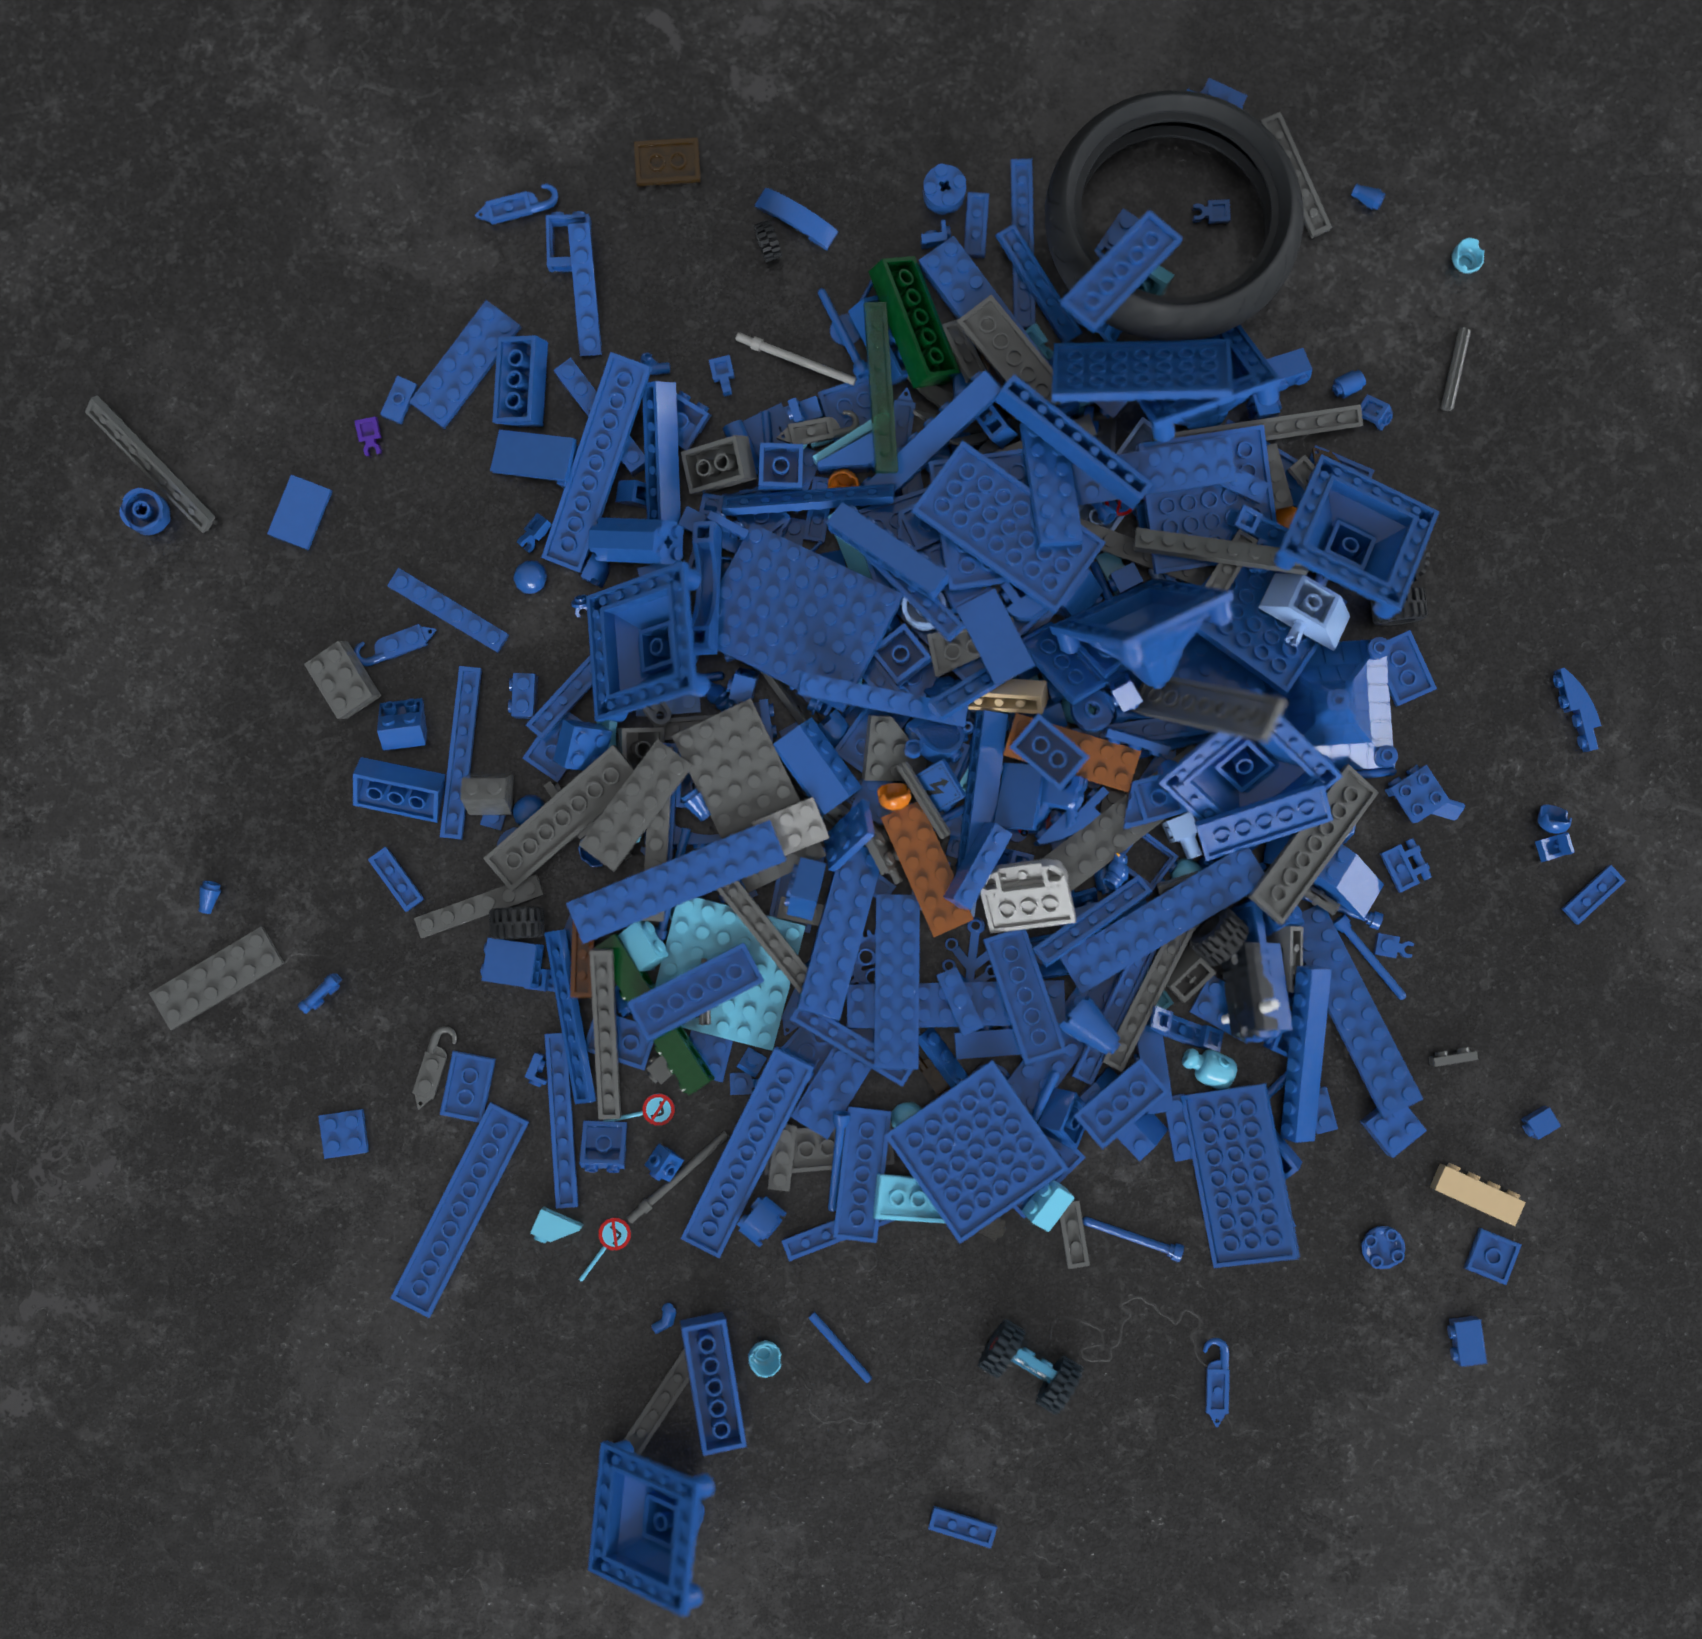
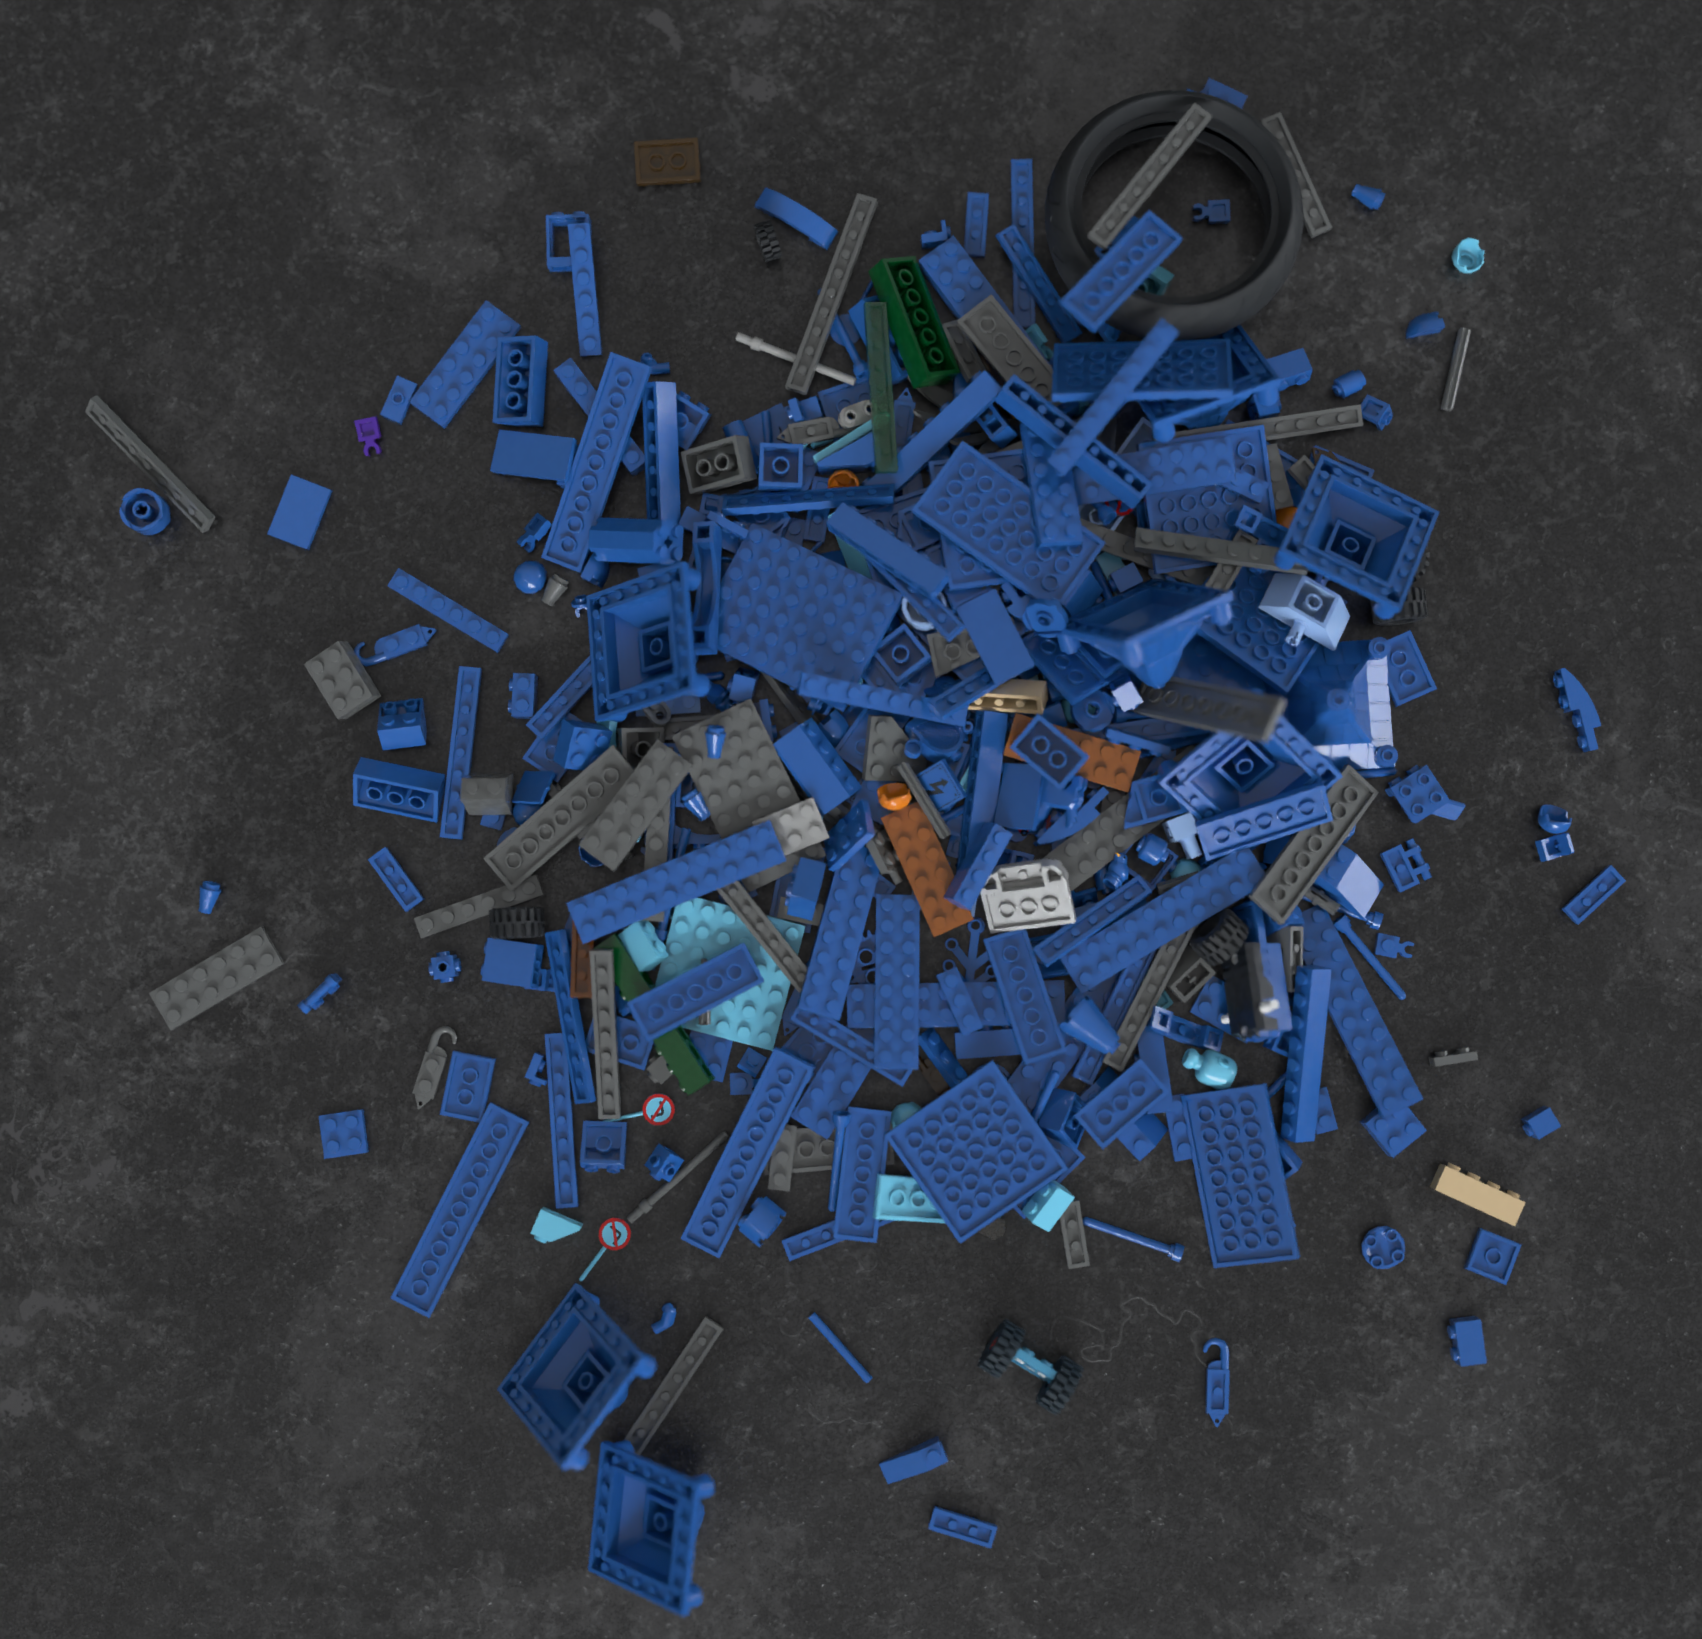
(453, 966): none -> blue brick
(516, 206): blue plate -> none
(533, 787): none -> blue piece
(554, 589): none -> dark grey cone
(573, 1376): none -> blue piece
(631, 493): blue slope -> none
(713, 1383): blue brick -> none
(715, 739): none -> blue cone
(722, 371): blue plate -> none
(765, 1358): medium azure hair -> none
(831, 294): none -> dark grey plate
(859, 414): none -> light grey plate
(914, 1461): none -> blue slope
(944, 177): blue brick -> none
(1045, 607): none -> blue plate
(1113, 396): none -> blue plate
(1149, 176): none -> dark grey plate
(1152, 849): none -> blue head
(1424, 325): none -> blue brick

